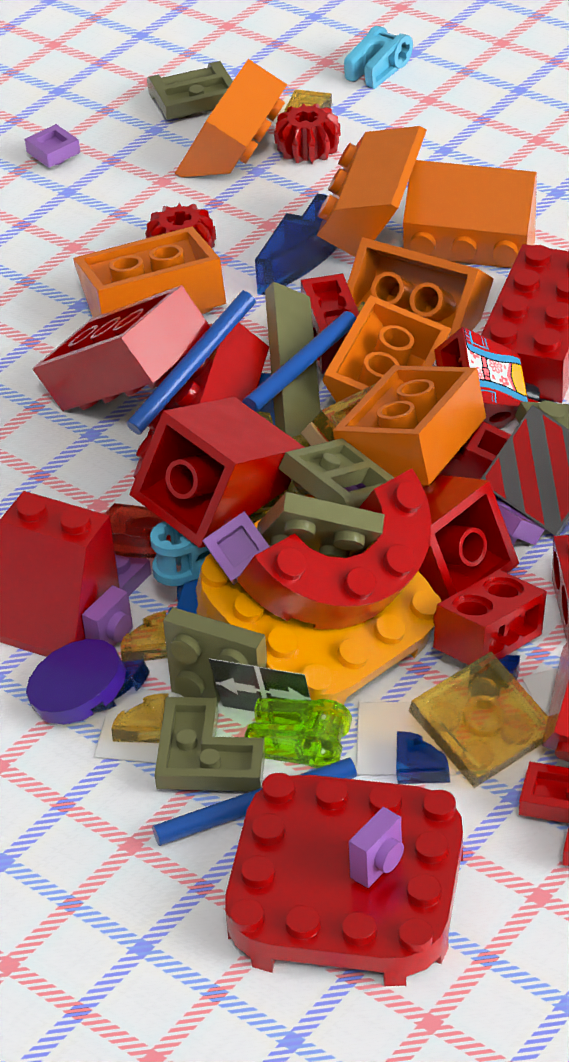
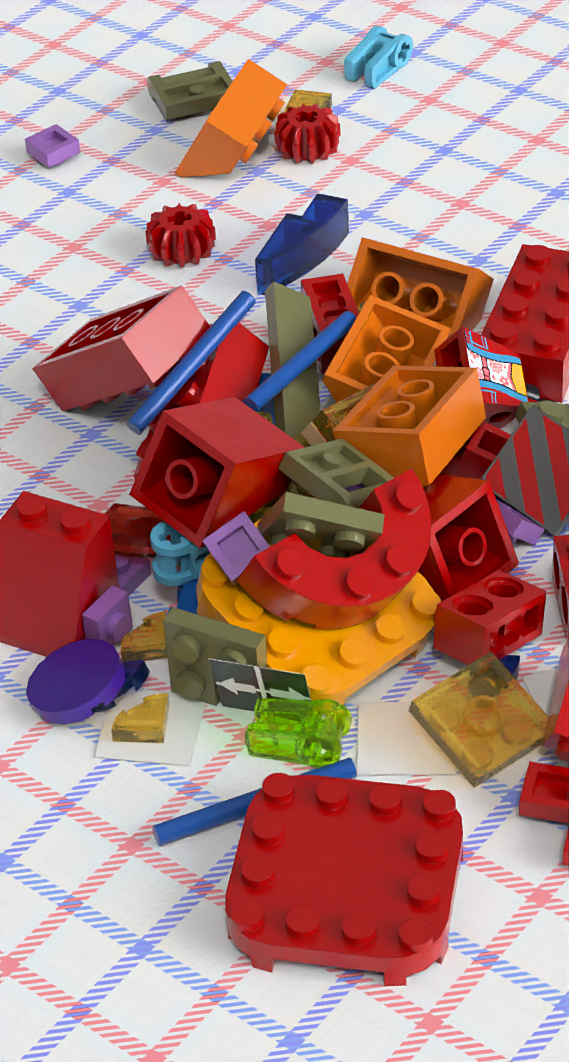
(150, 267): orange slope -> none
(198, 760): olive plate -> none
(368, 186): orange slope -> none
(376, 847): medium lavender plate -> none
(419, 761): clear blue tile -> none
(469, 212): orange slope -> none

